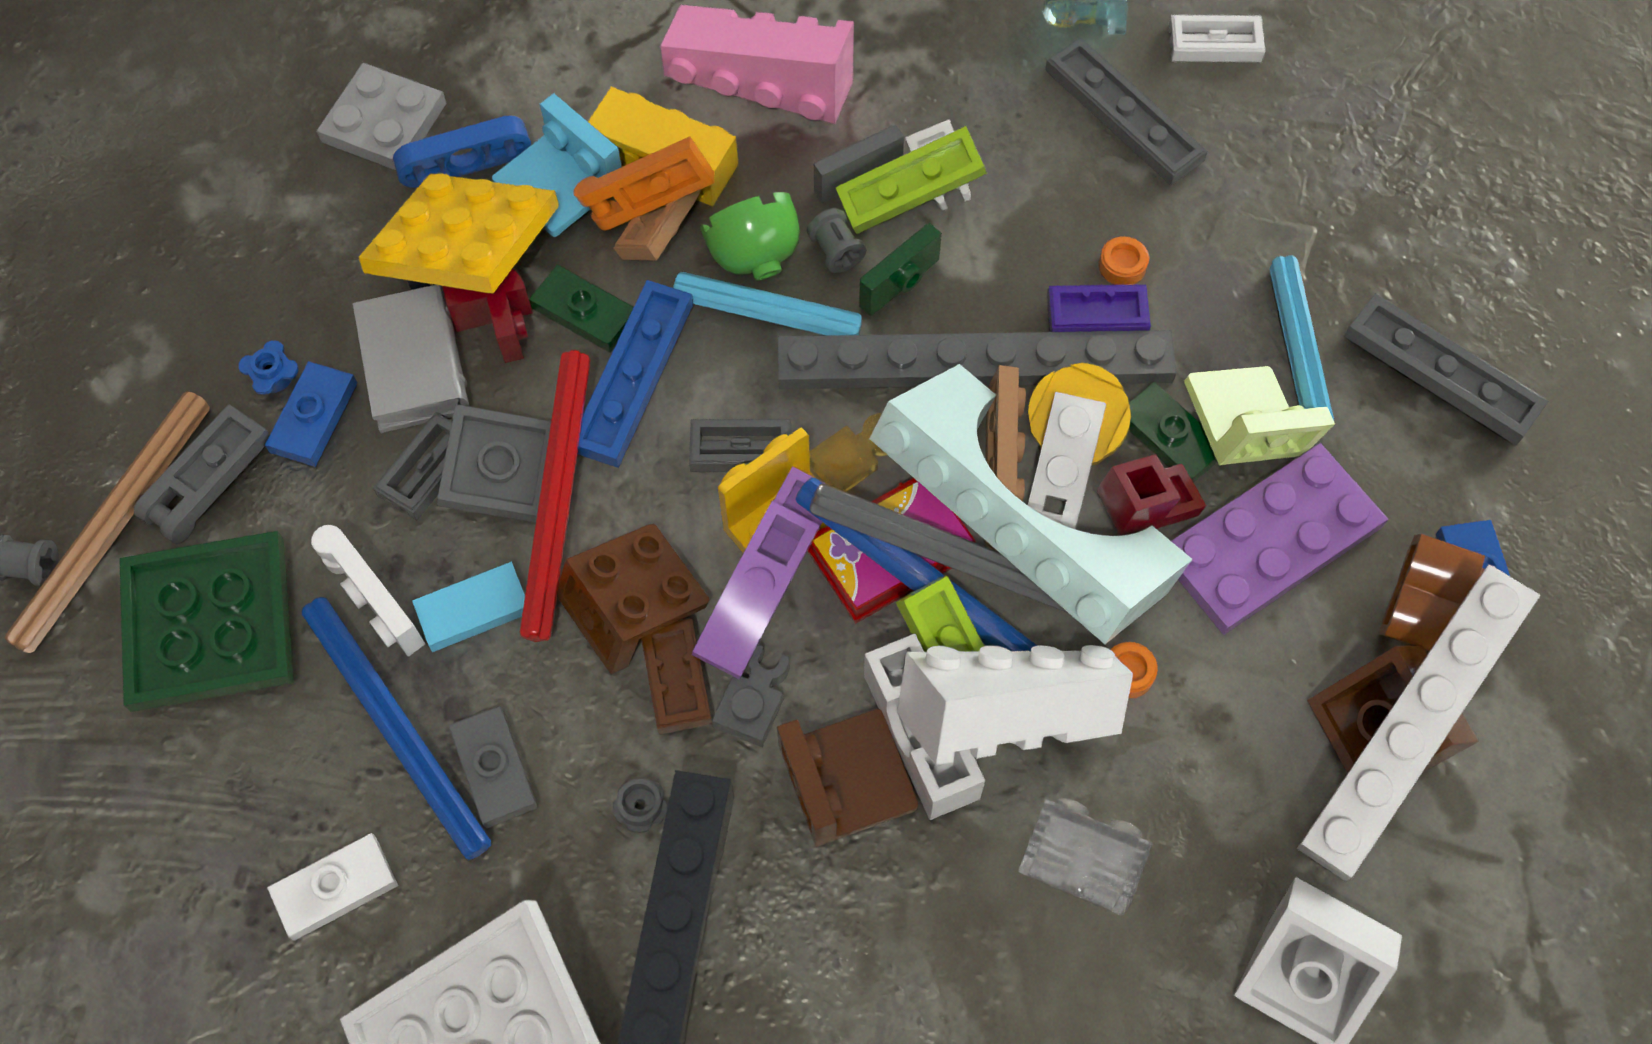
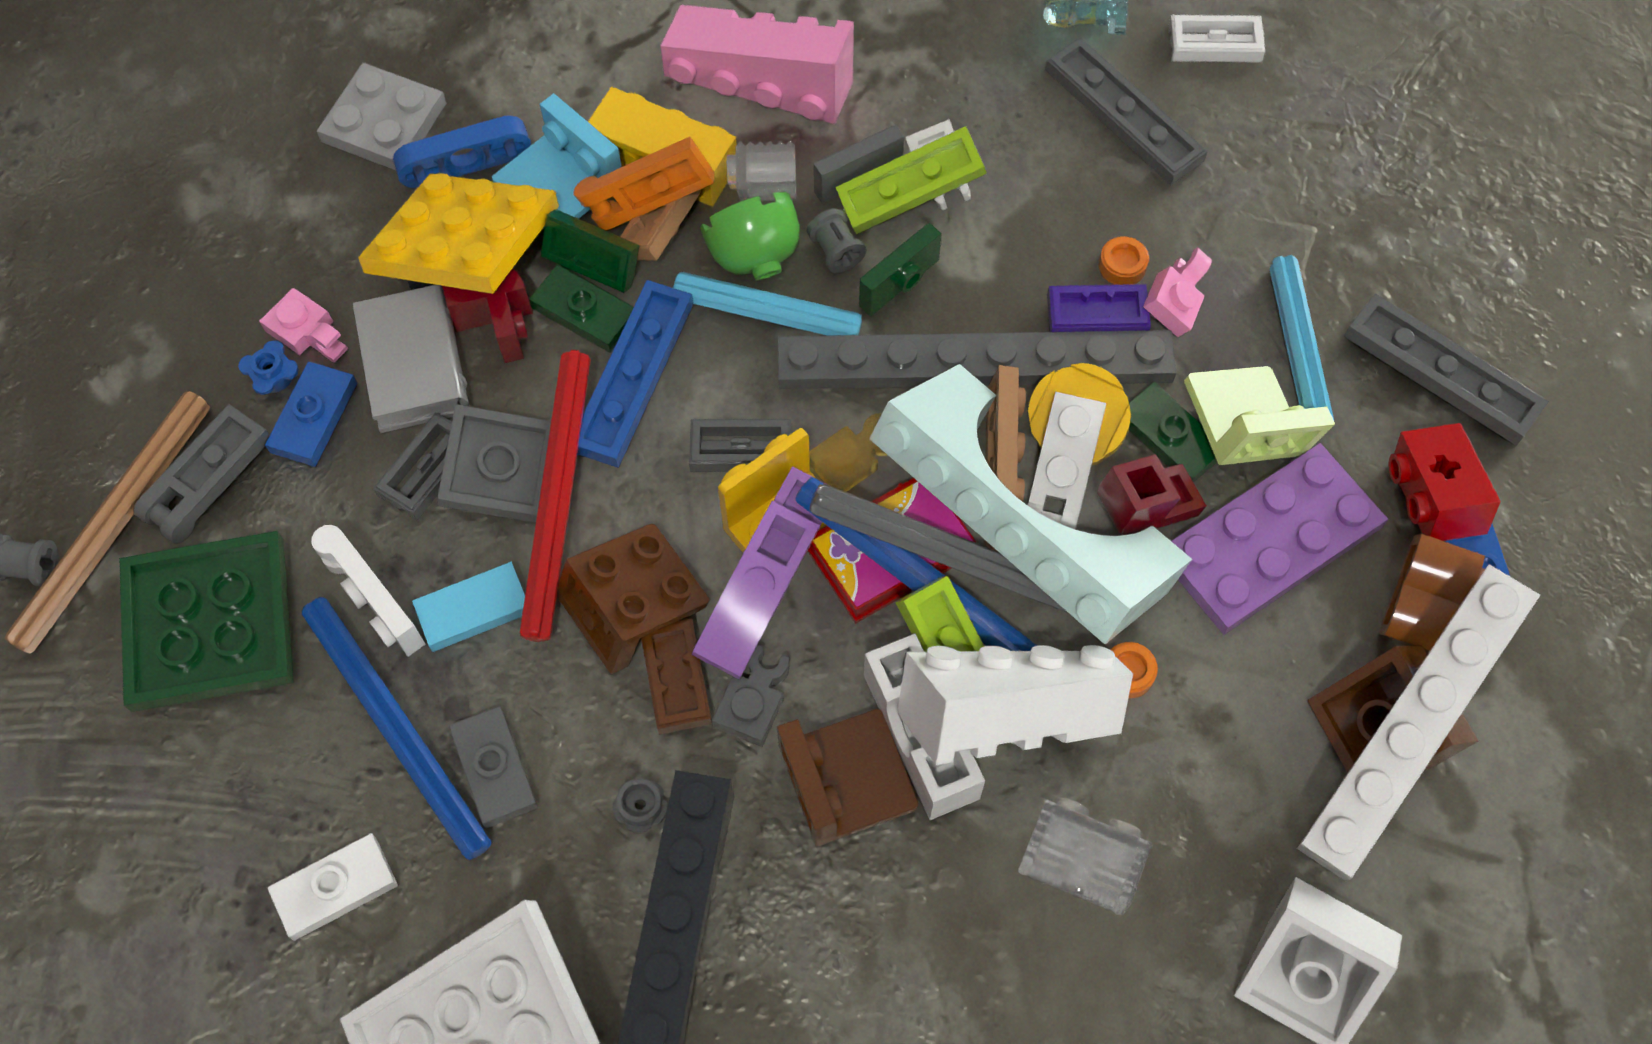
(301, 324): none -> bright pink plate
(589, 250): none -> dark green plate
(762, 170): none -> clear brick
(1174, 296): none -> bright pink plate
(1443, 482): none -> red brick

